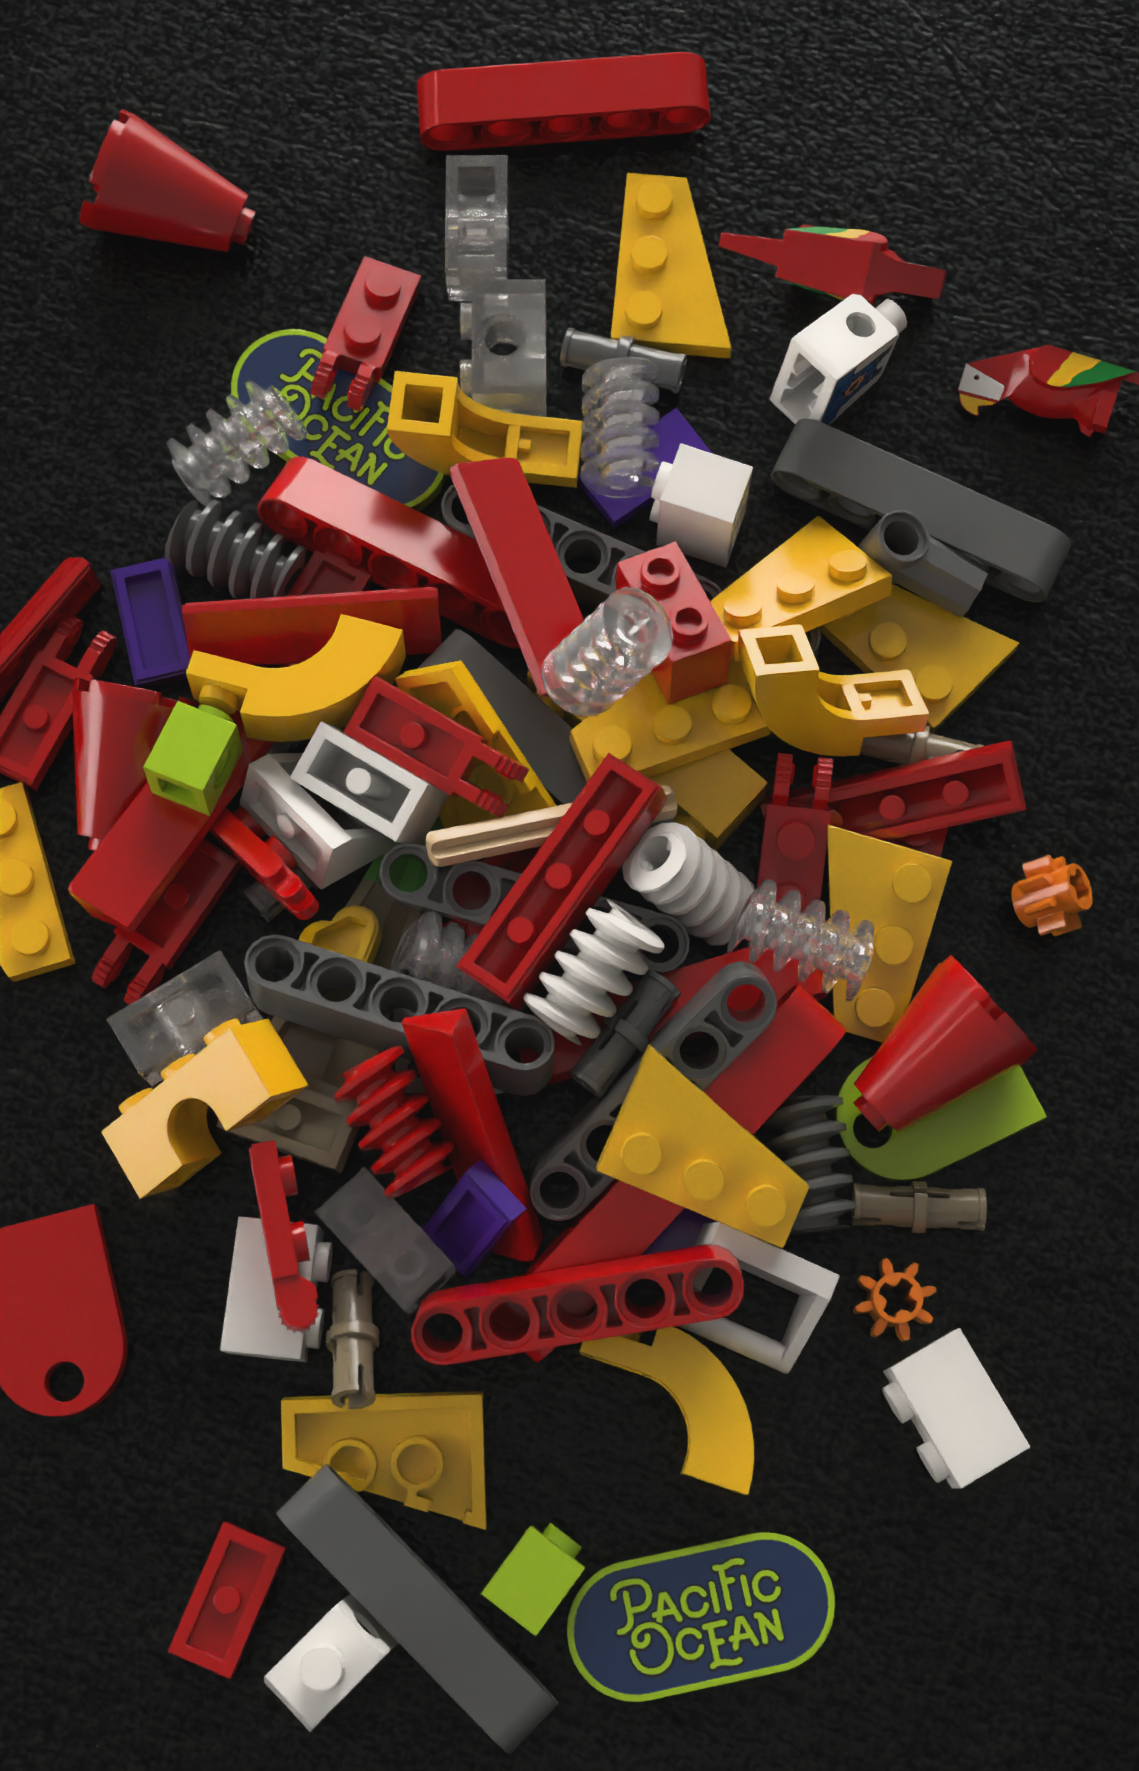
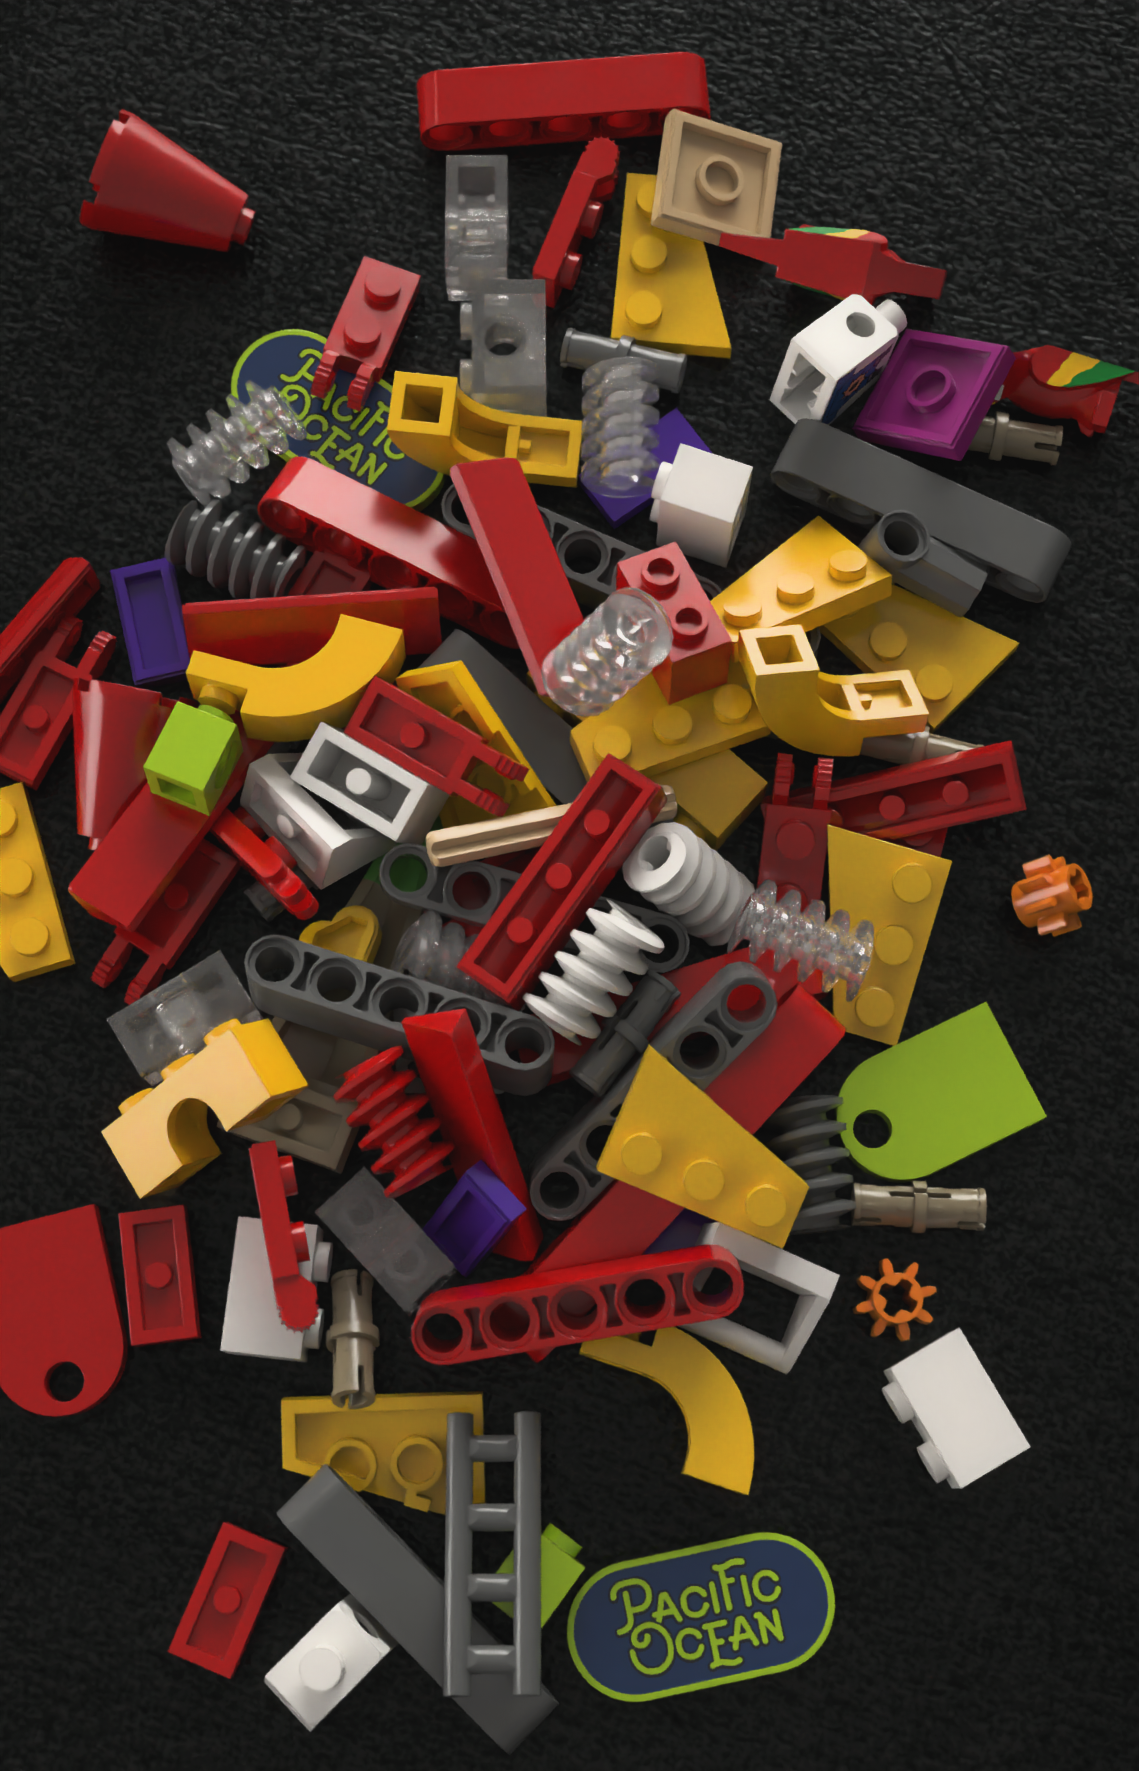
(159, 1275): none -> red plate
(519, 1587): none -> dark grey bar
(577, 217): none -> red hinge
(714, 180): none -> tan tile
(934, 394): none -> magenta tile
(940, 1051): red cone -> none
(1017, 439): none -> dark tan pin

